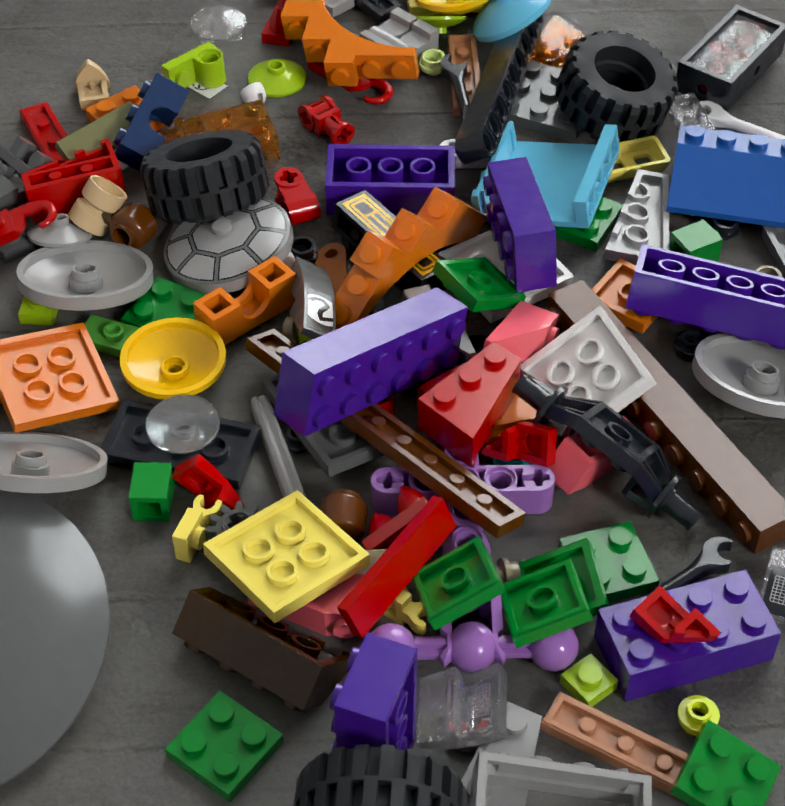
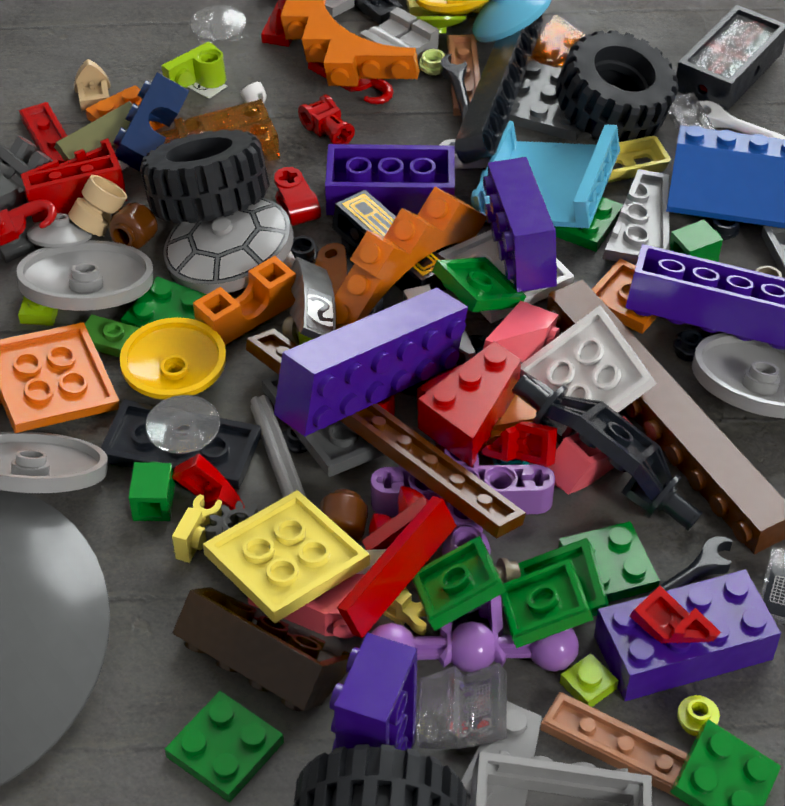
(278, 77): lime dish -> none

